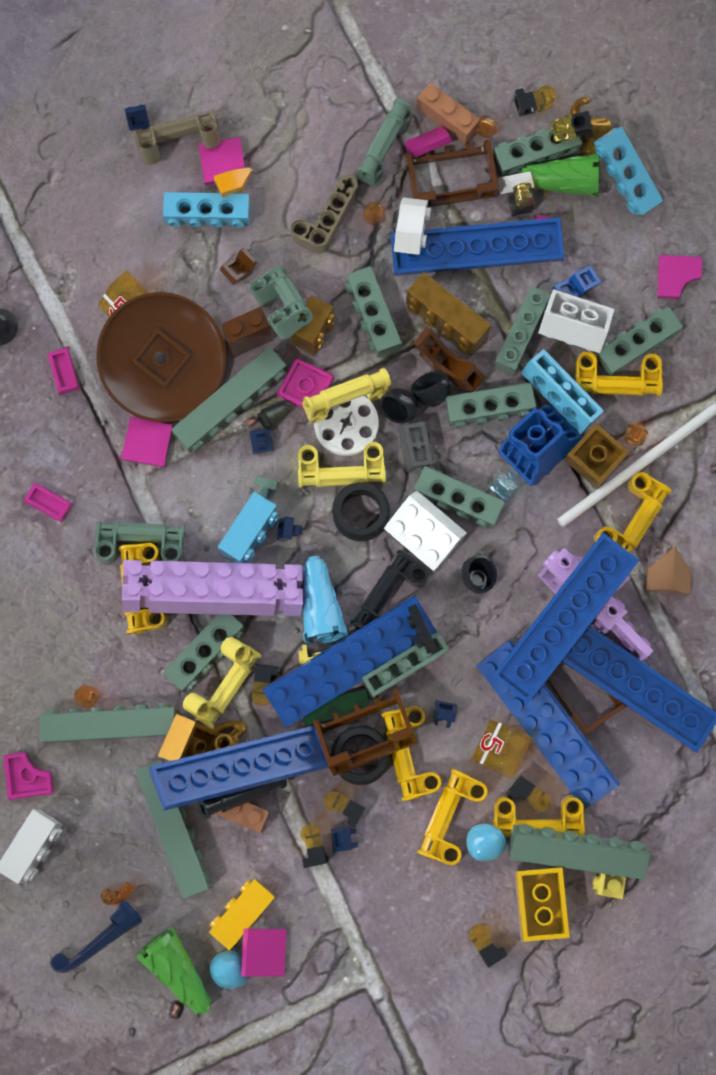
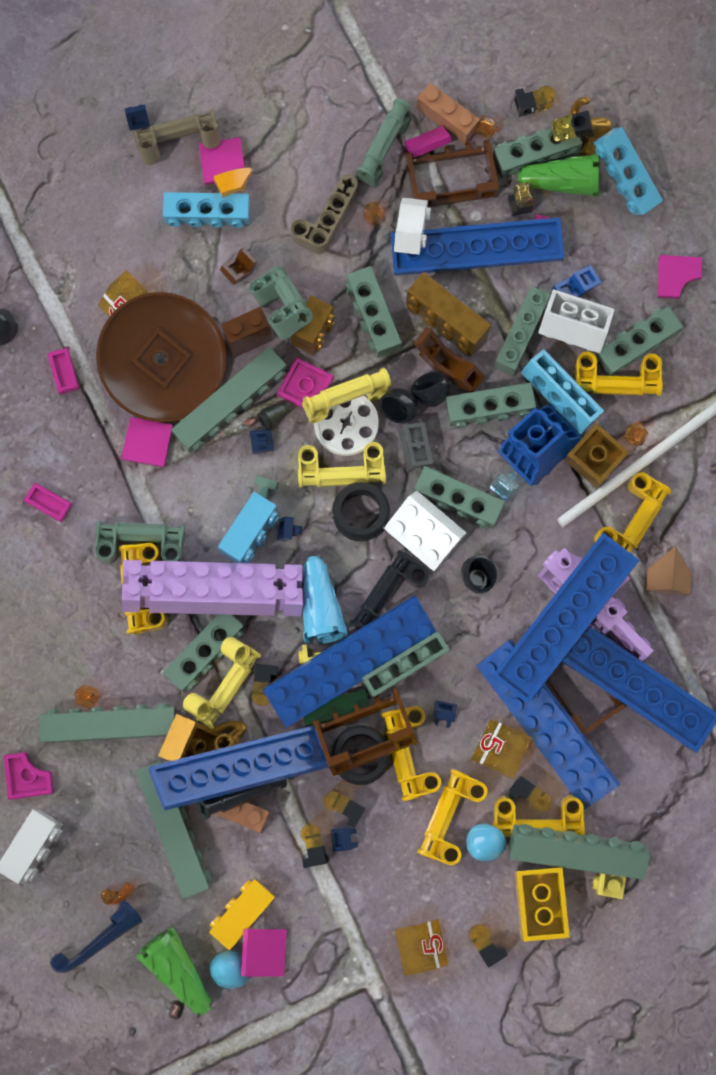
(421, 947): none -> clear yellow slope
(422, 637): black hinge -> none
(508, 182): white sticker -> none

